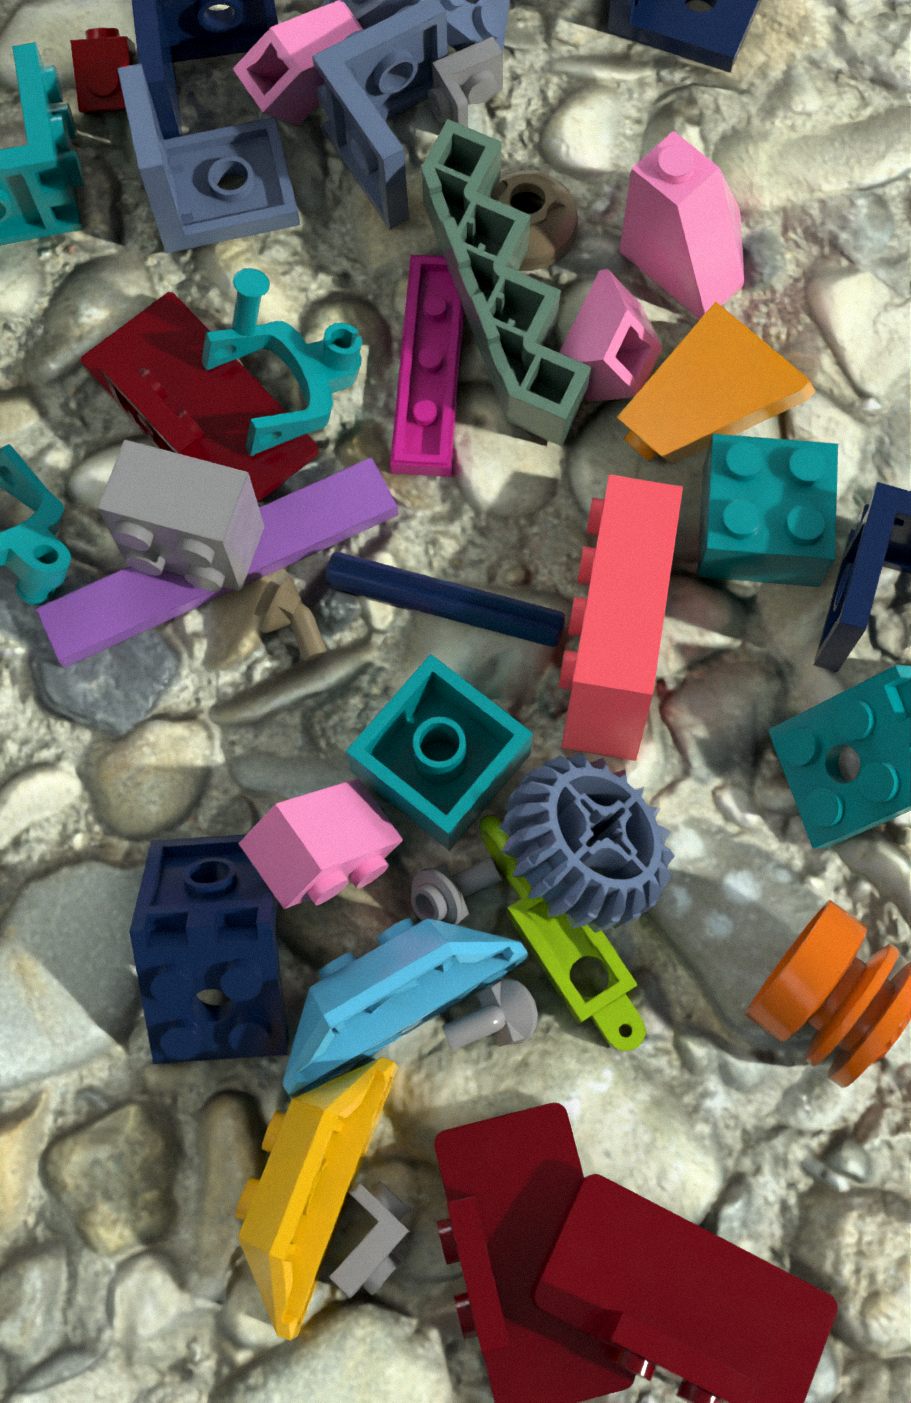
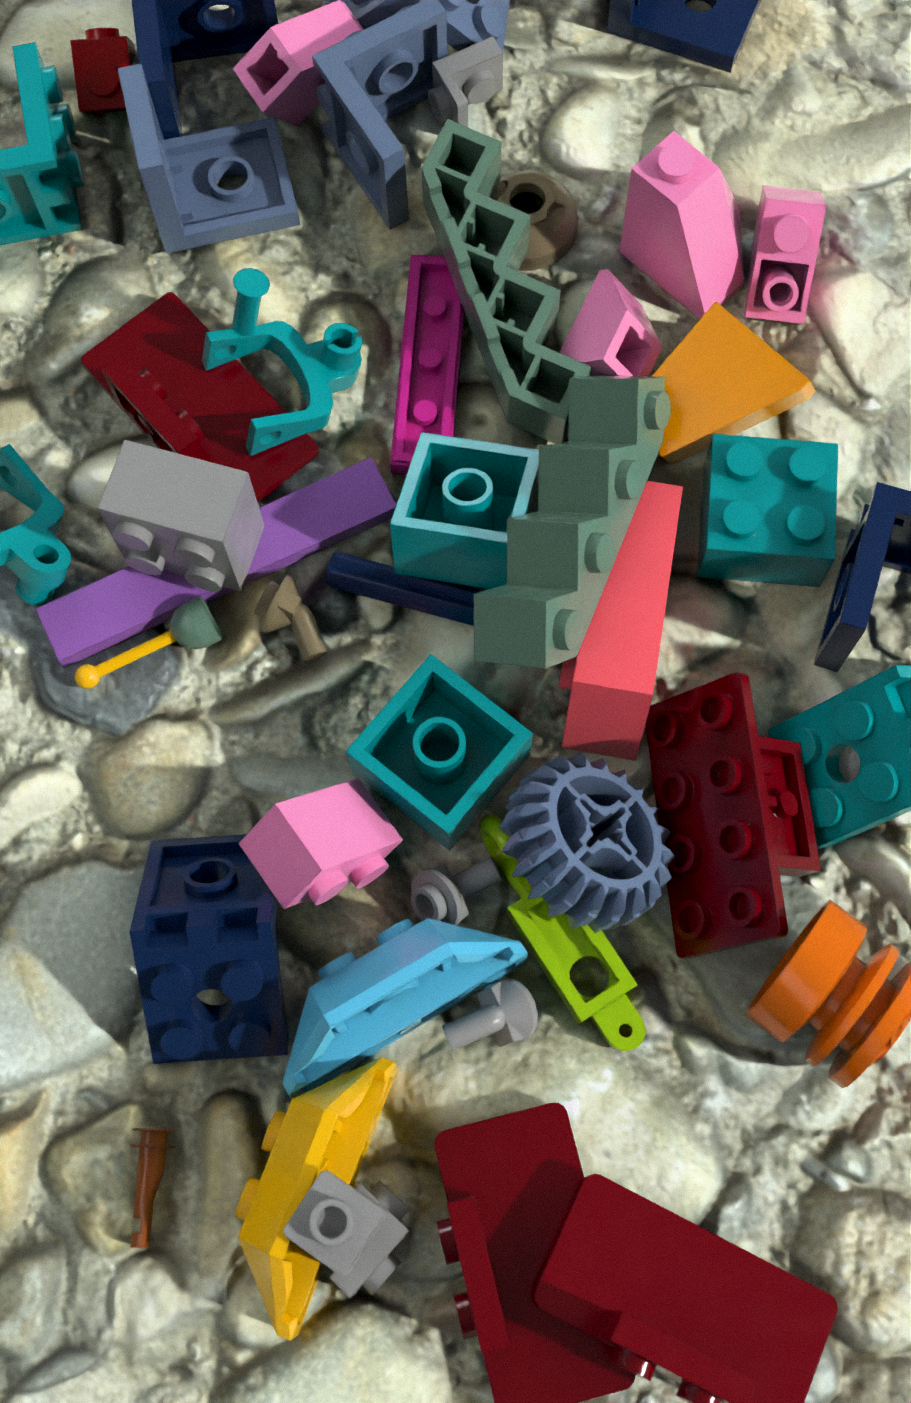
(149, 1175): none -> dark orange piece
(190, 626): none -> hinge
(335, 1223): none -> light grey bracket
(457, 509): none -> teal brick
(584, 509): none -> sand green brick
(732, 815): none -> dark red bracket
(784, 253): none -> bright pink slope

